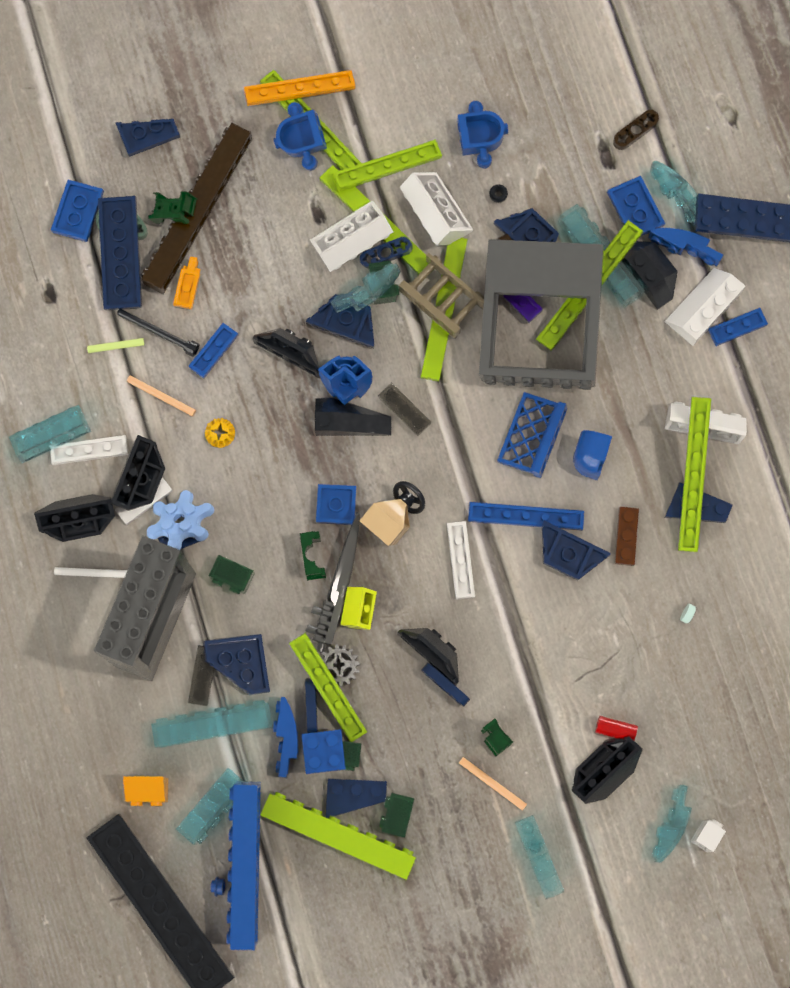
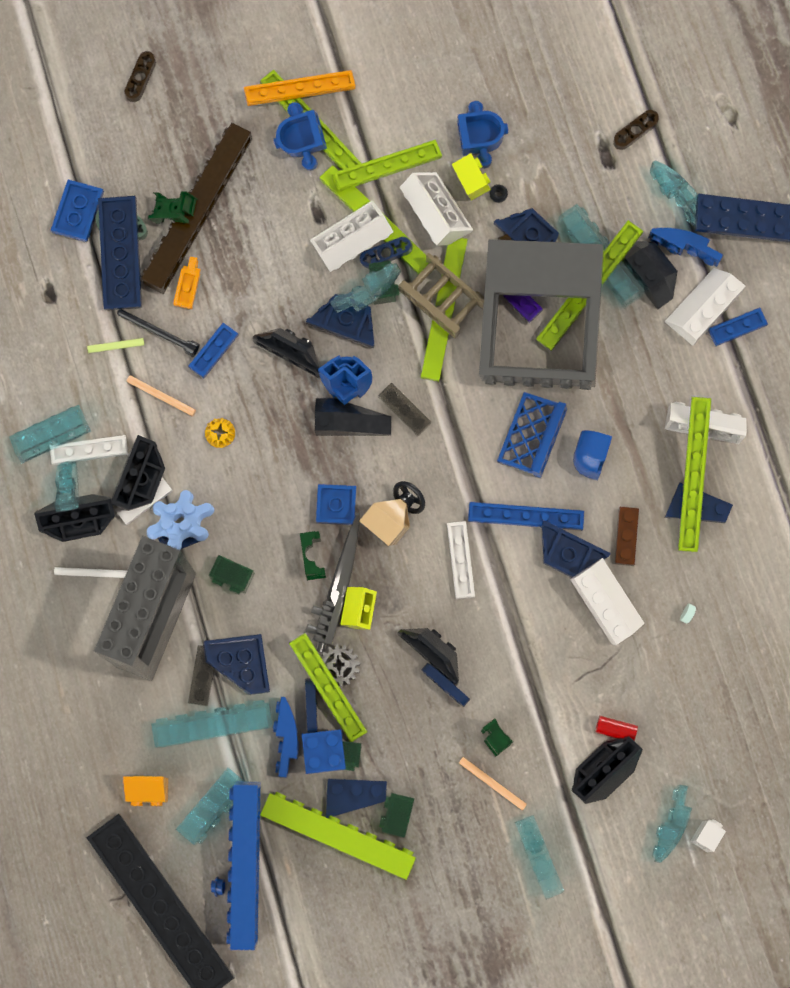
(67, 487): none -> clear light blue slope
(139, 68): none -> dark brown beam
(146, 135): dark blue wing -> none
(471, 176): none -> neon yellow brick
(607, 602): none -> white slope
(636, 204): blue plate -> none

